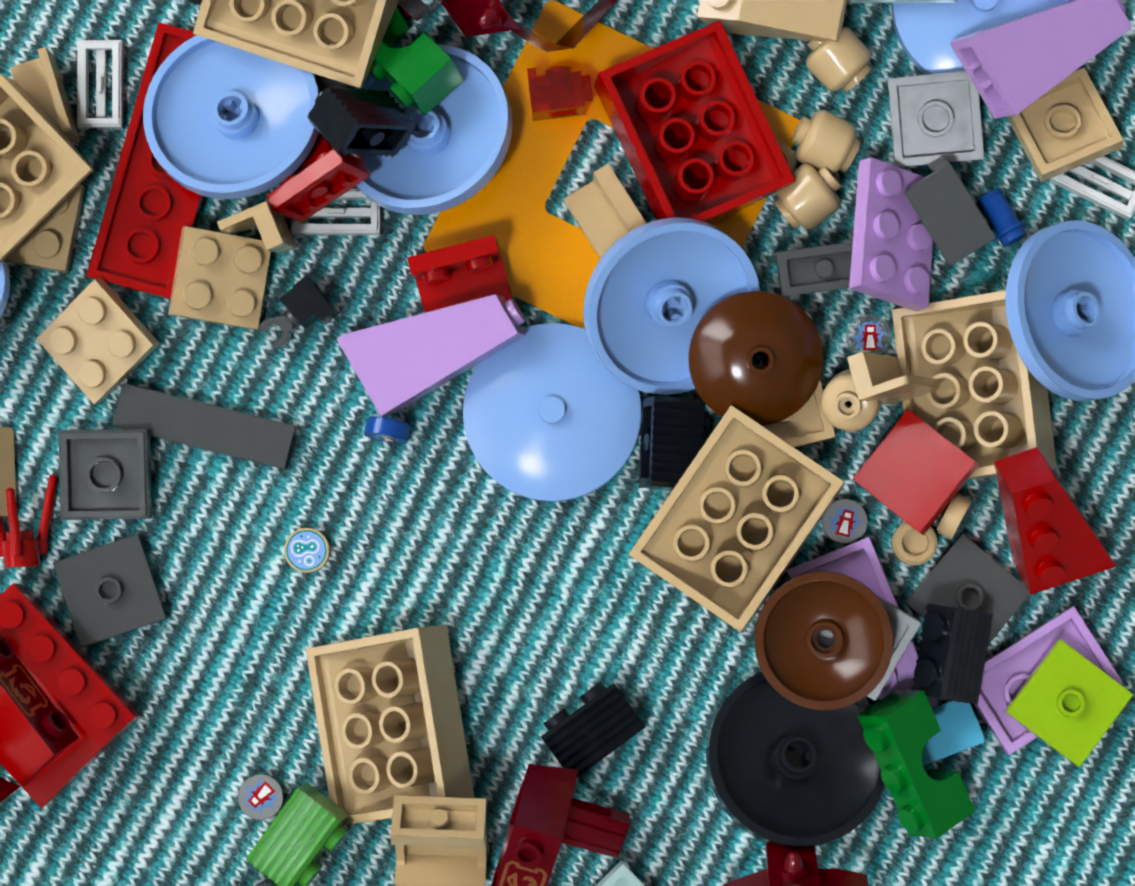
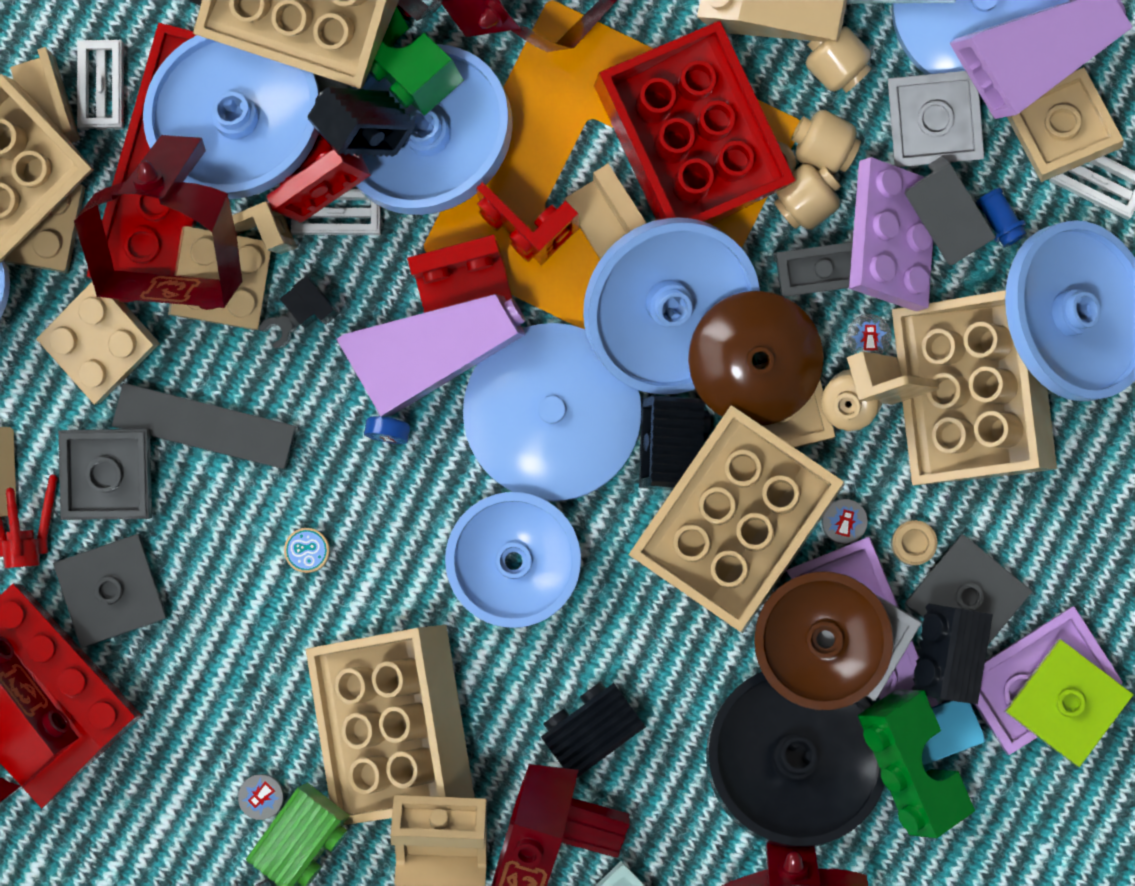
(162, 177): none -> dark red piece
(506, 526): none -> light blue dish
(552, 229): none -> red bracket
(558, 93): clear red brick -> none
(915, 472): tile -> none
(954, 516): tan tile -> none
(1045, 526): red wedge -> none

